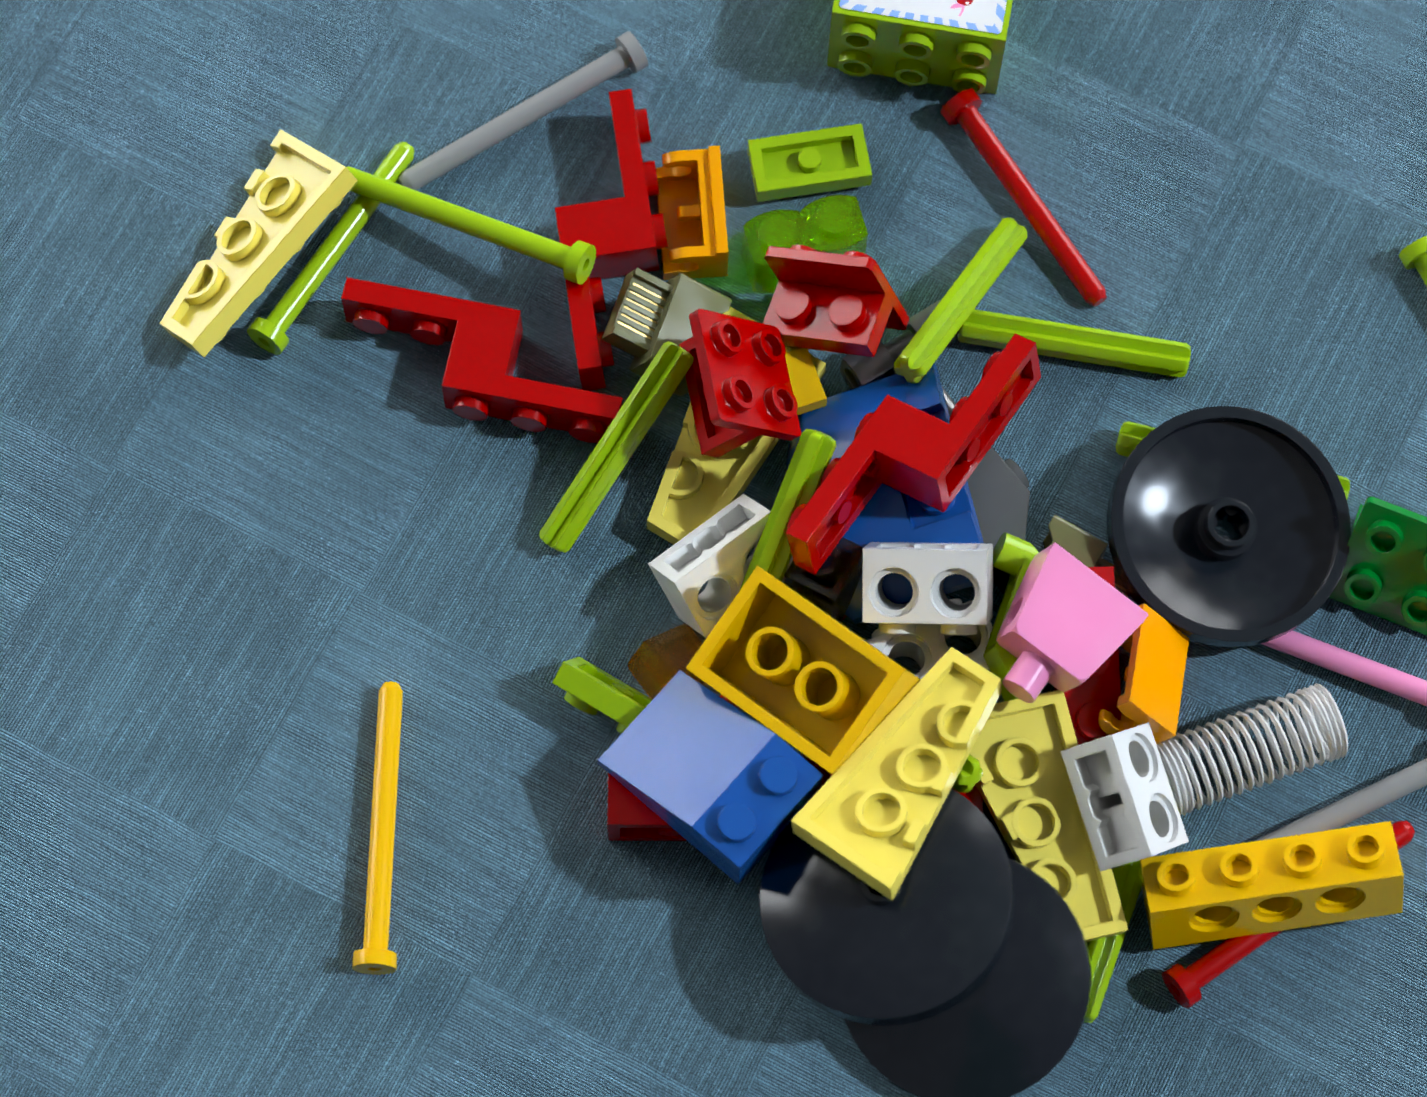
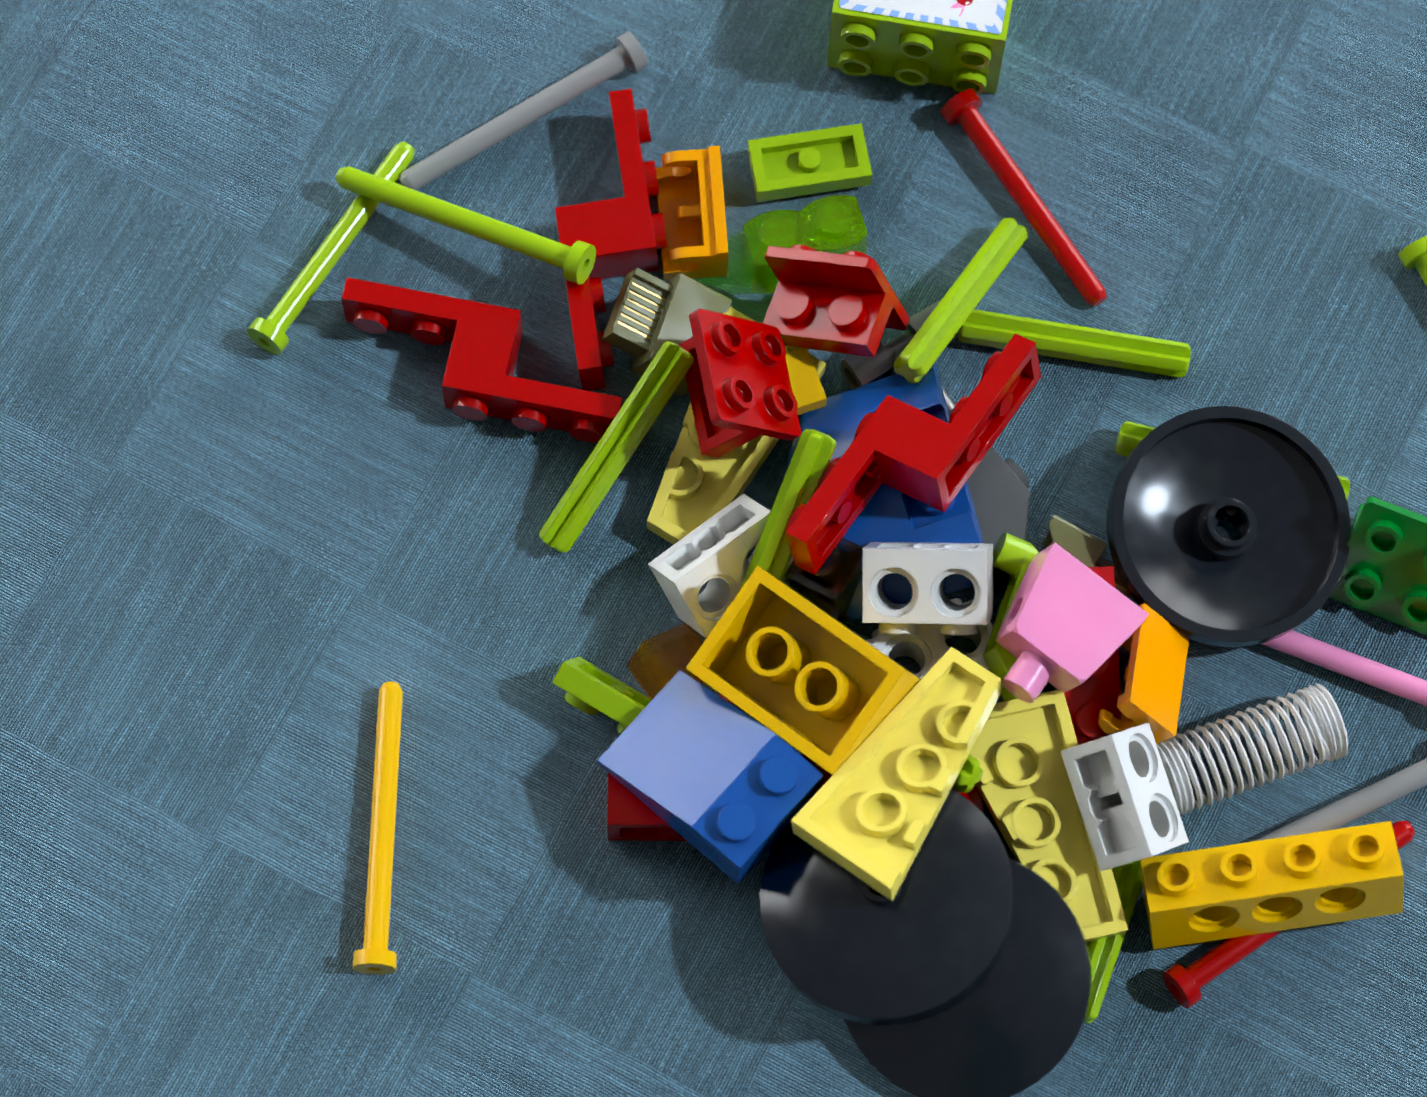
(252, 248): light yellow wing -> none

